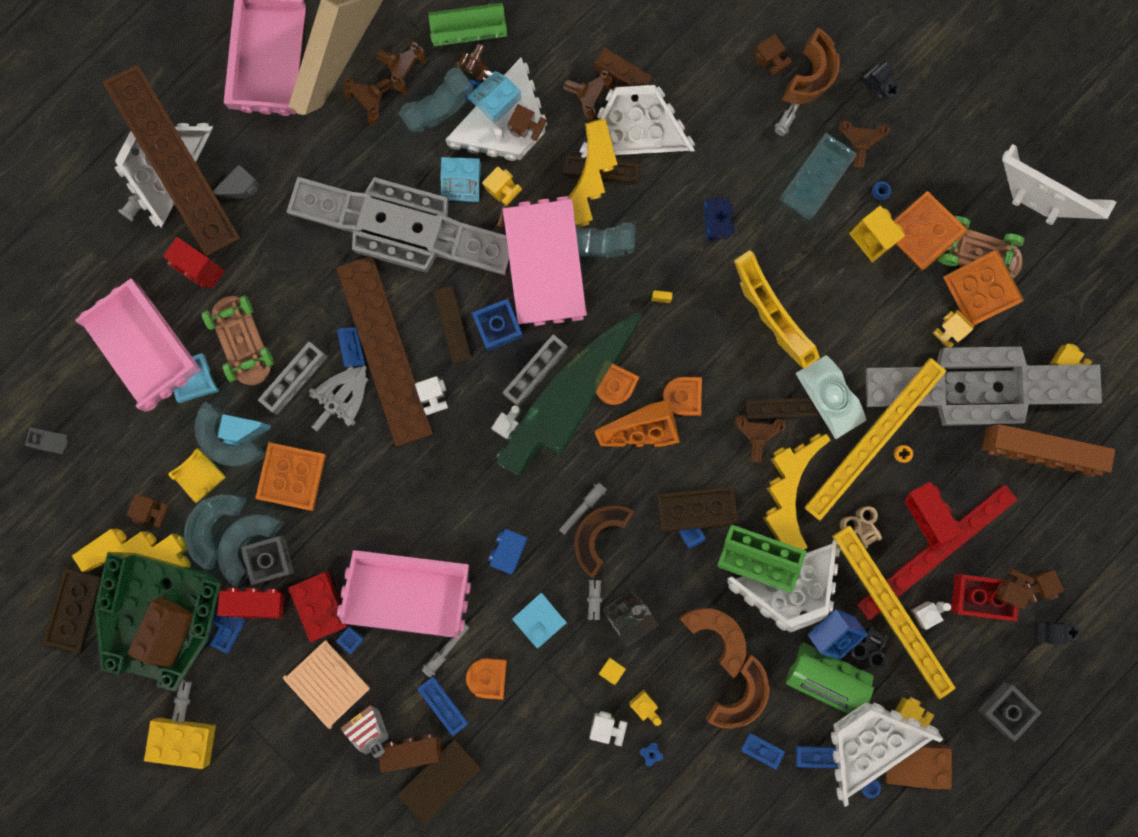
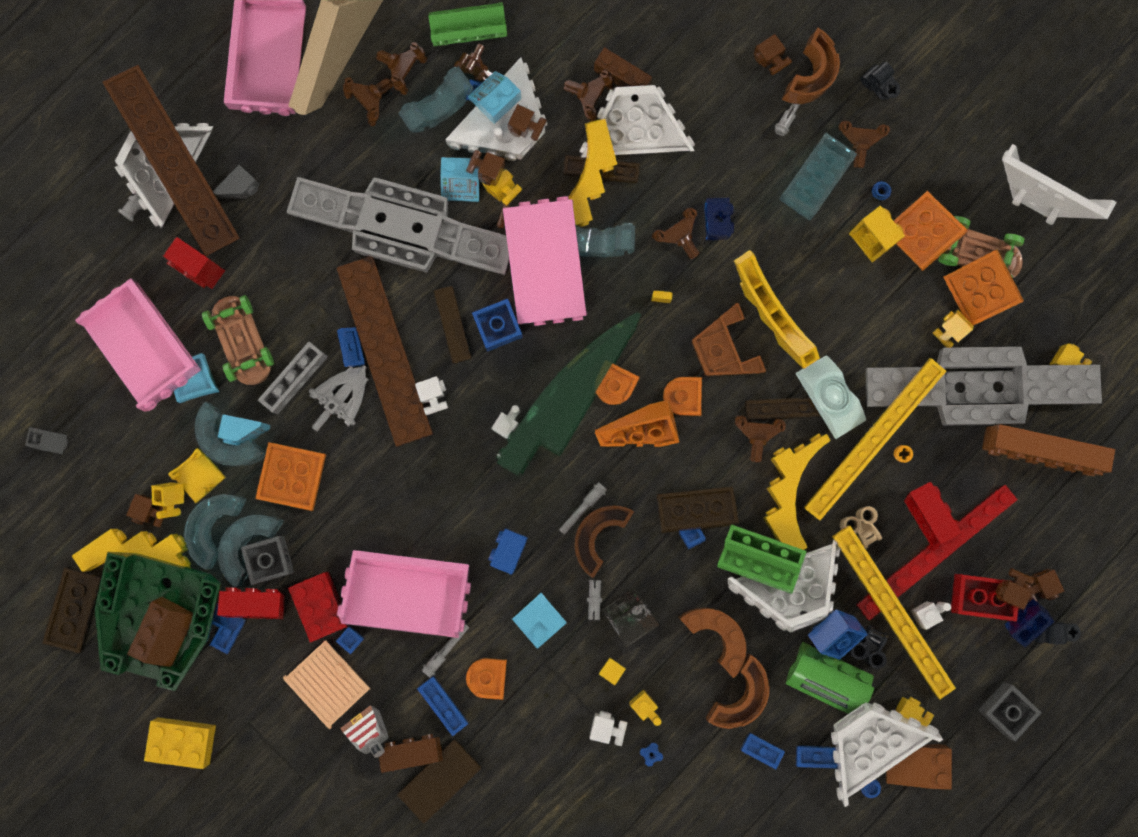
(167, 496): none -> yellow brick
(181, 701): light grey pin -> none
(489, 168): none -> reddish brown brick
(535, 370): light grey brick -> none
(680, 233): none -> reddish brown axle
(717, 349): none -> dark orange wing
(1029, 623): none -> clear blue brick

